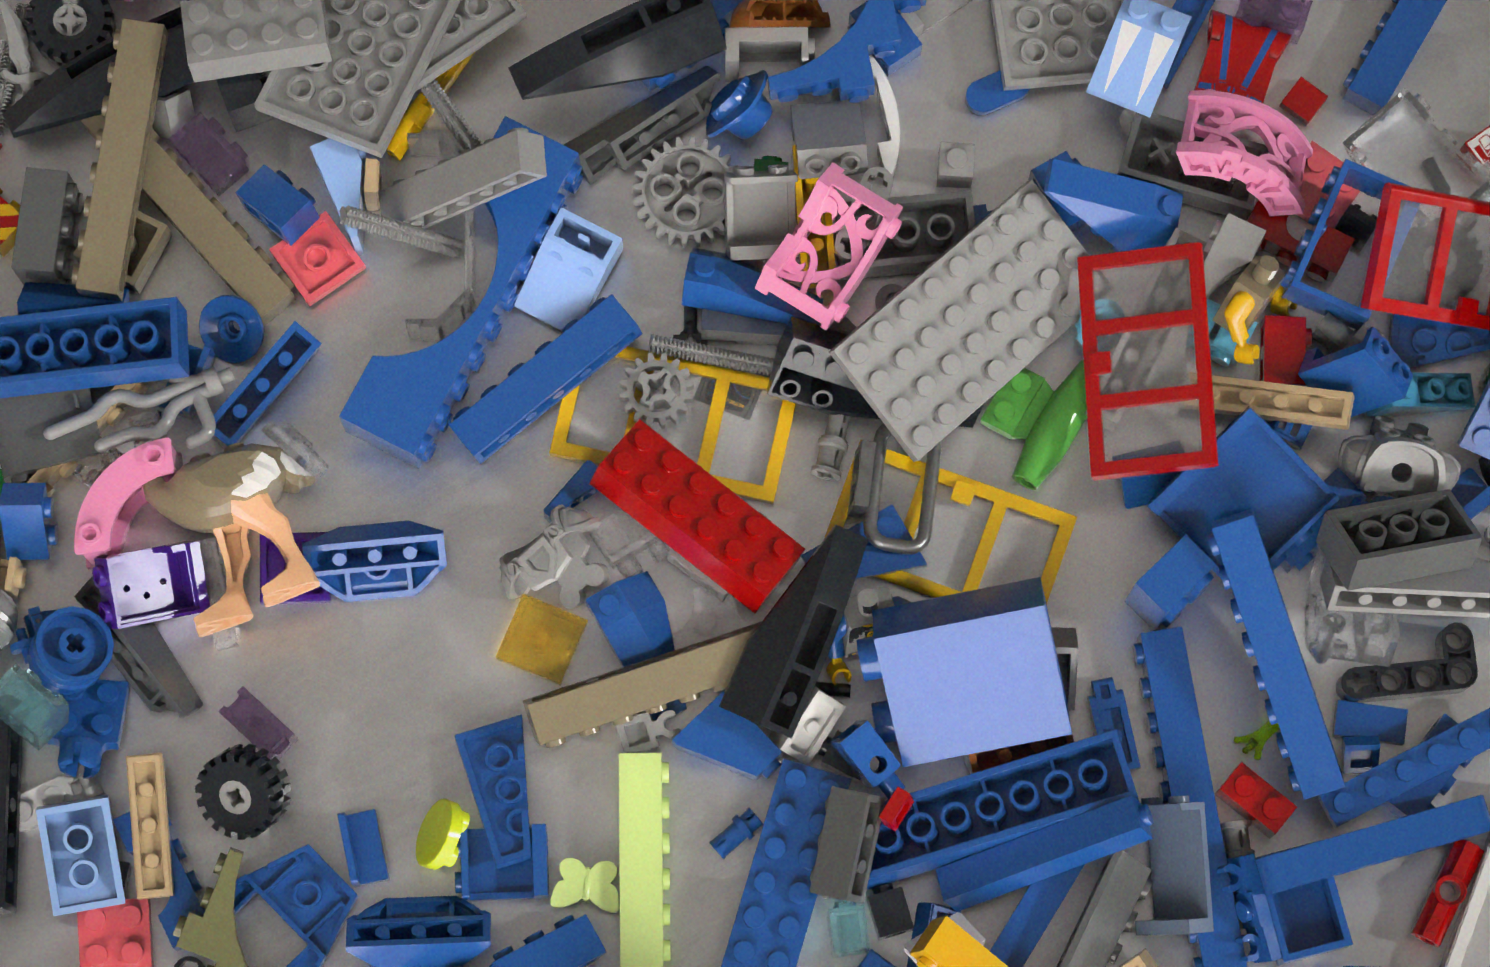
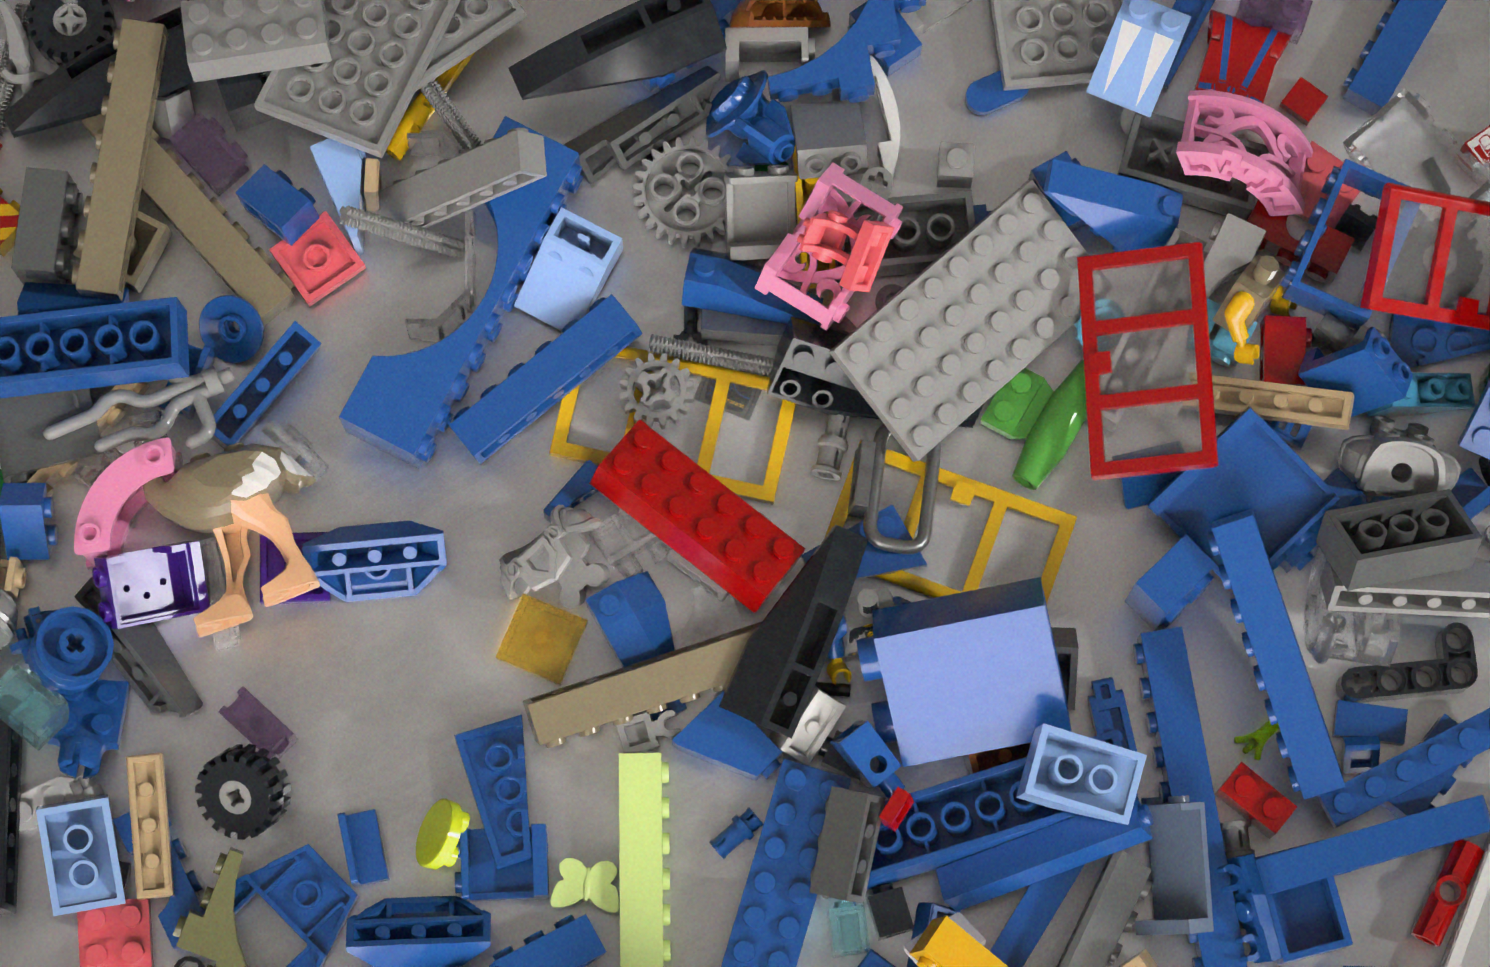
(768, 138): none -> blue brick
(826, 236): none -> coral tile
(1081, 775): none -> light blue slope

